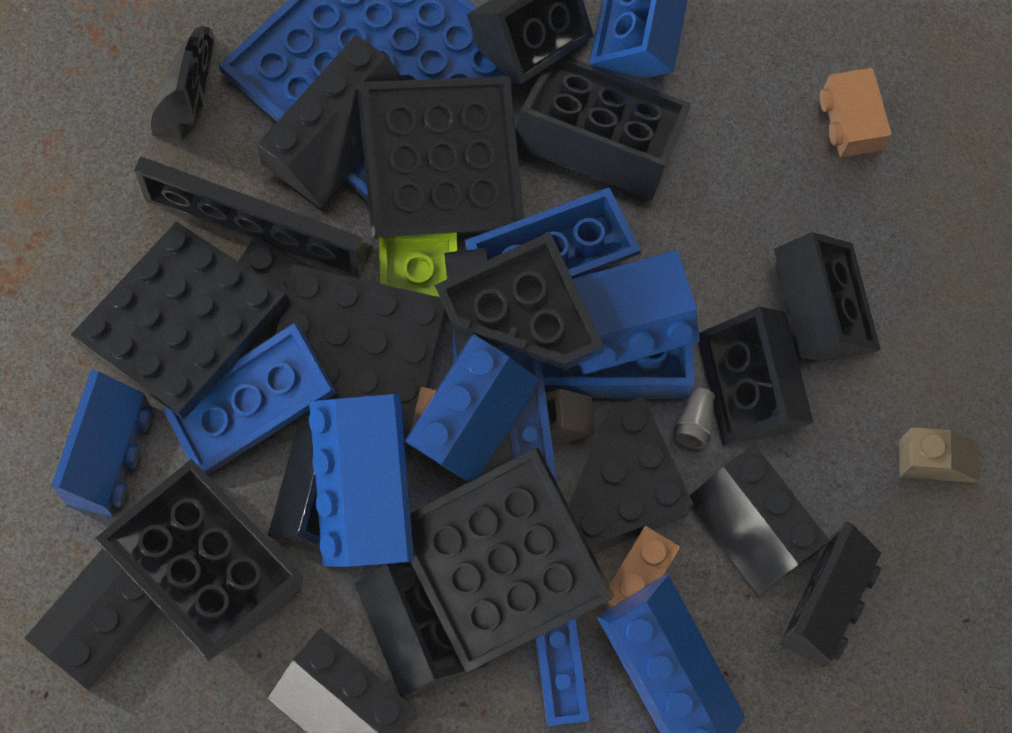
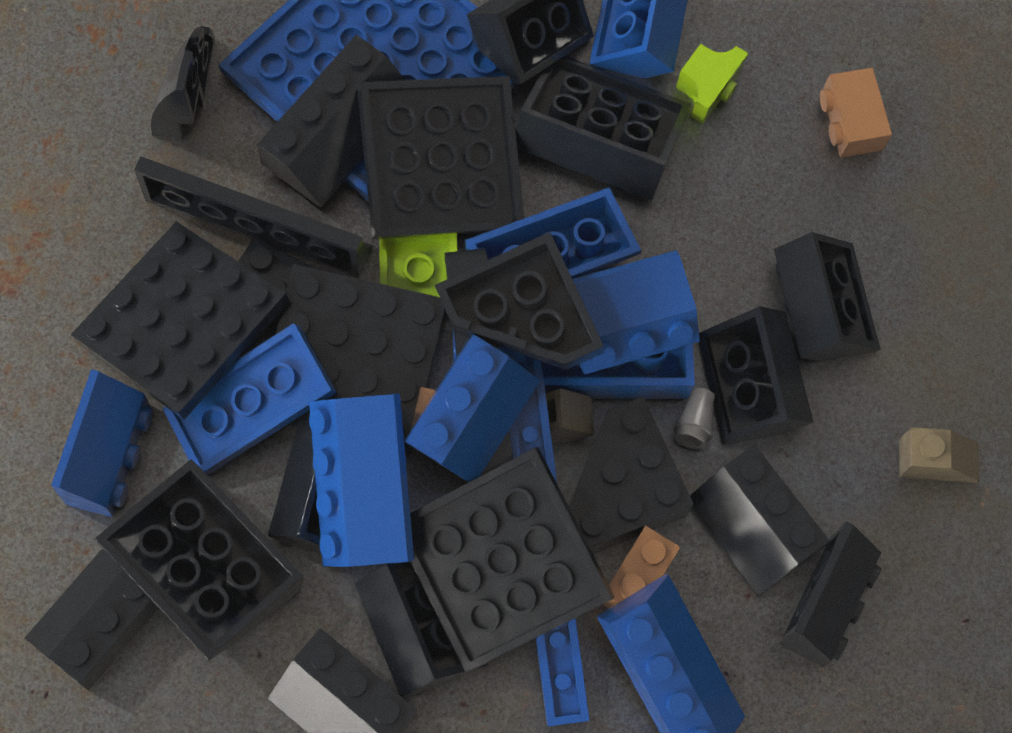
(710, 78): none -> lime brick

